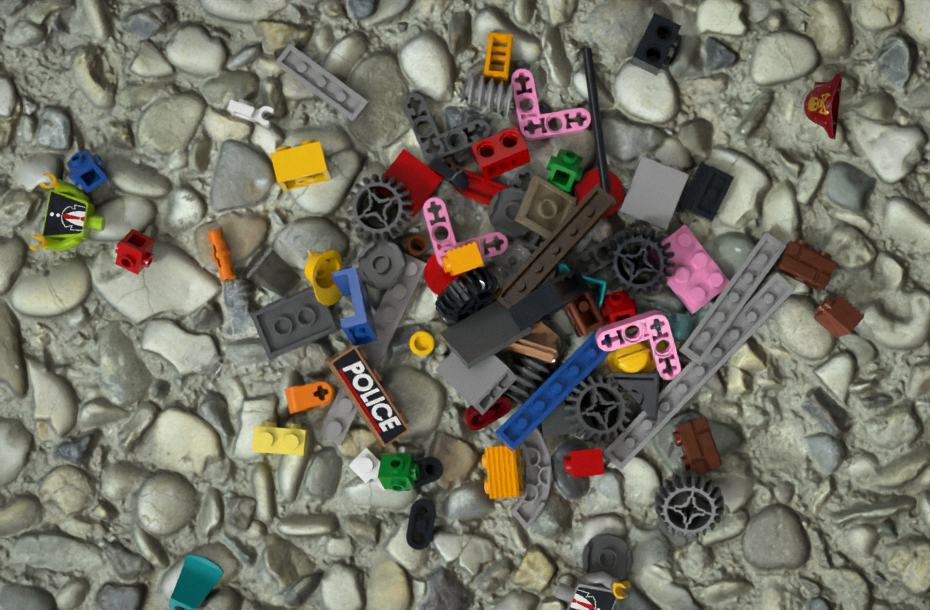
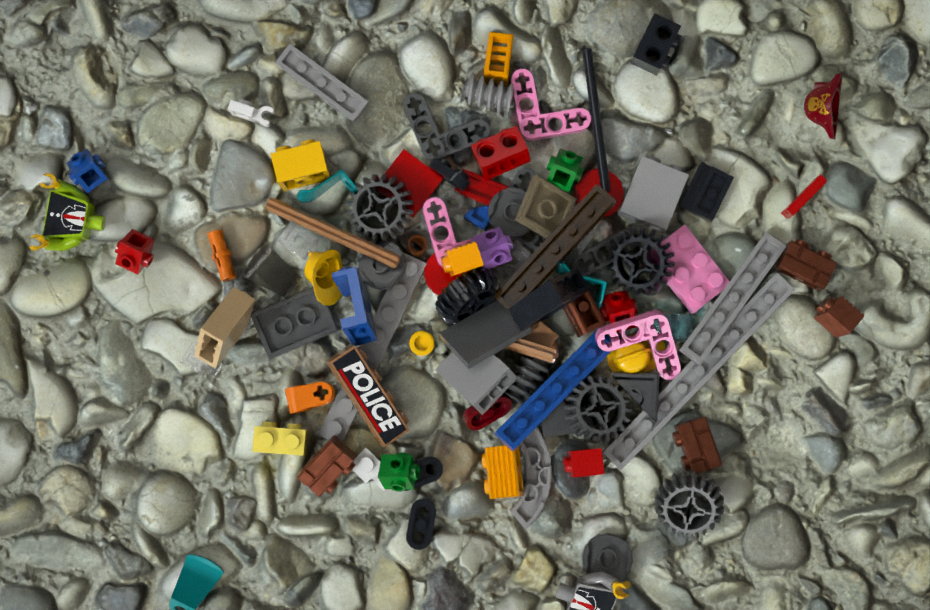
(224, 327): none -> tan brick
(310, 195): none -> teal piece
(327, 466): none -> copper brick
(333, 232): none -> medium nougat axle
(478, 217): none -> blue tile
(493, 247): none -> medium lavender brick
(804, 197): none -> red tile

